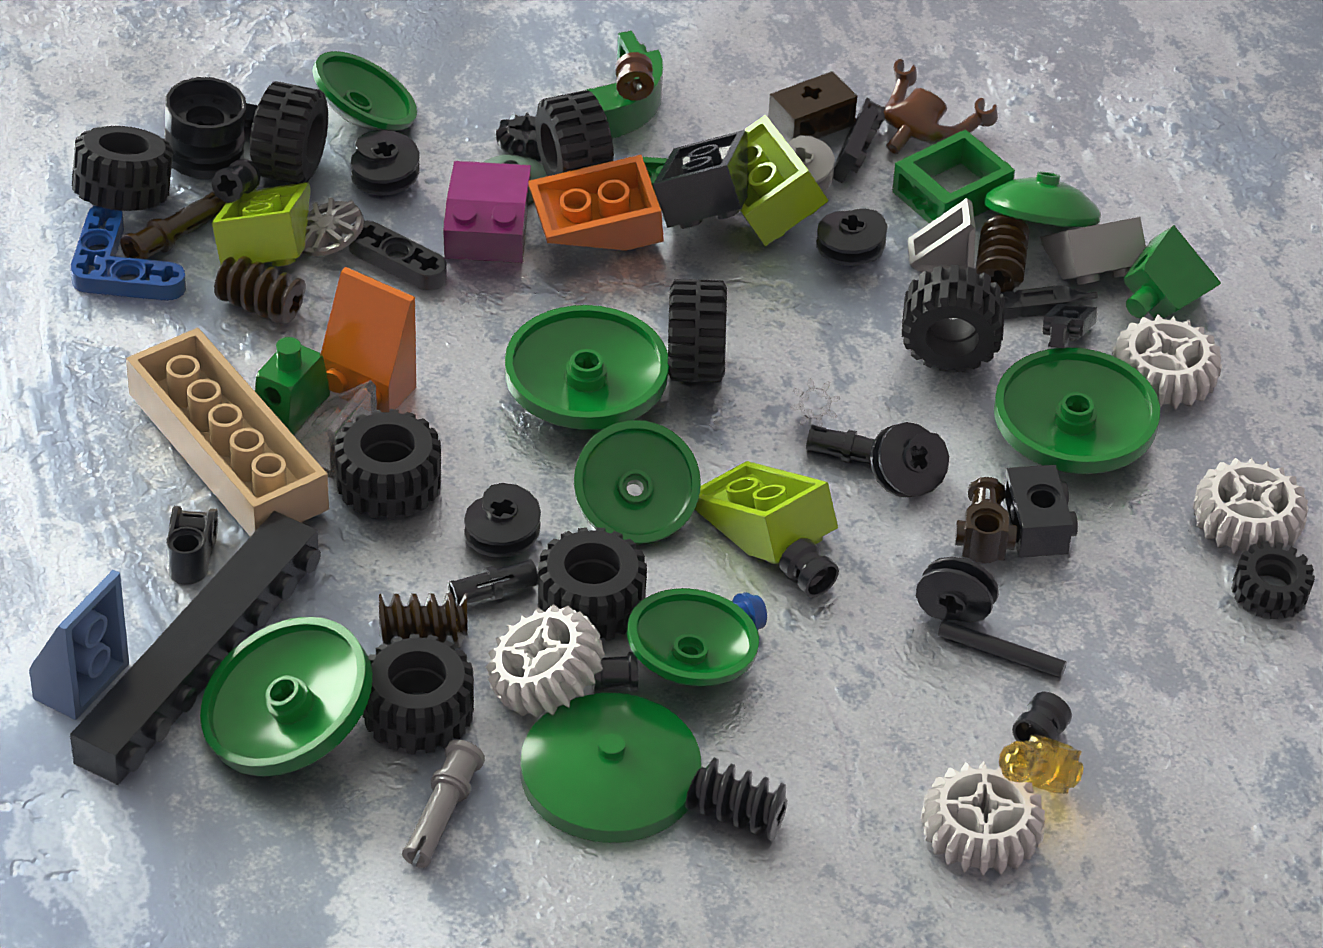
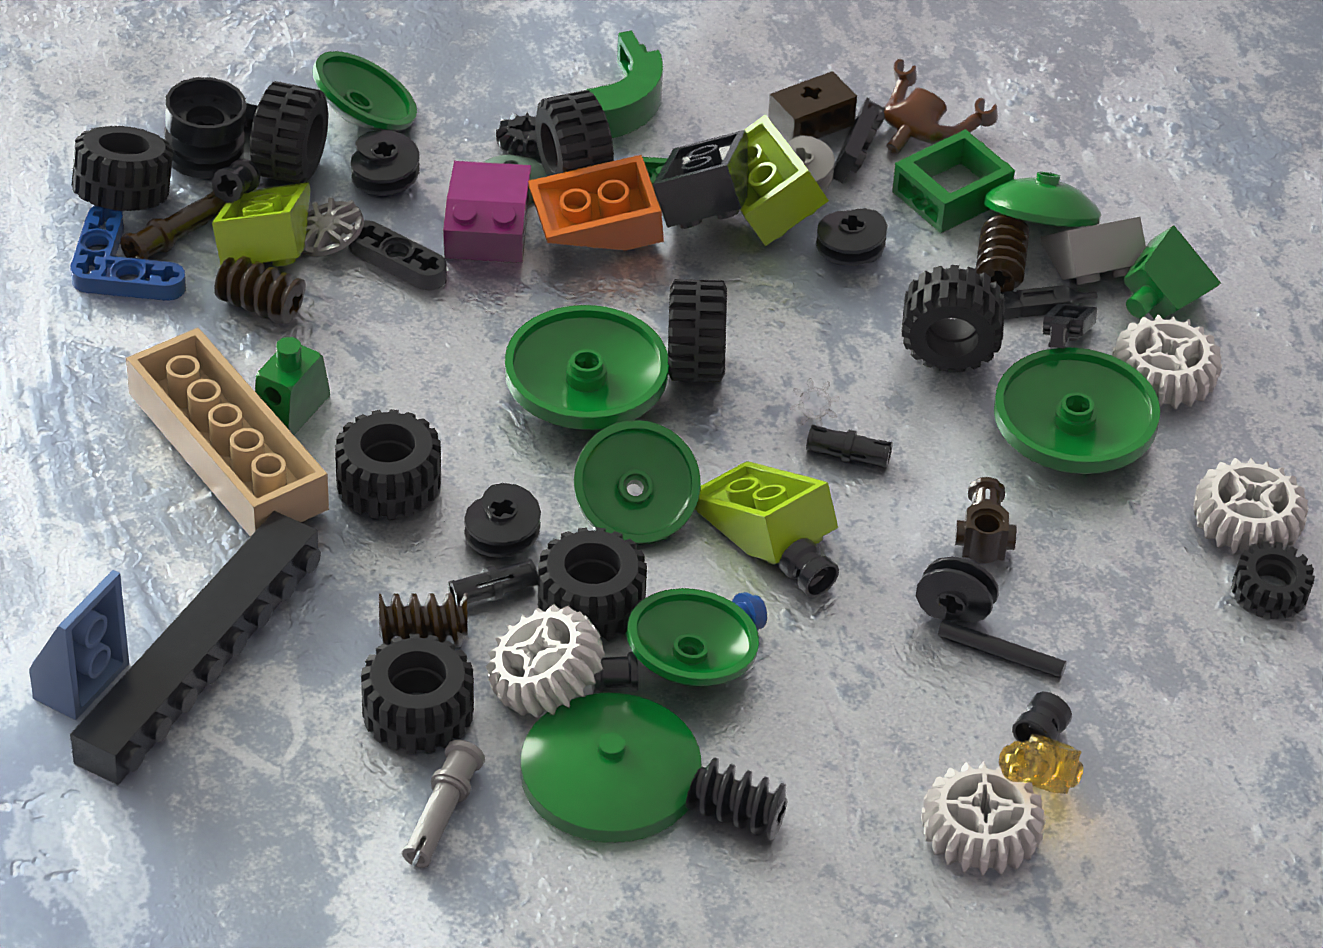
(190, 544): black piece -> none
(286, 696): green dish -> none
(322, 427): clear slope -> none
(371, 339): orange slope -> none
(631, 66): reddish brown wheel -> none
(909, 460): black piece -> none
(945, 240): light grey slope -> none
(1040, 510): black brick -> none

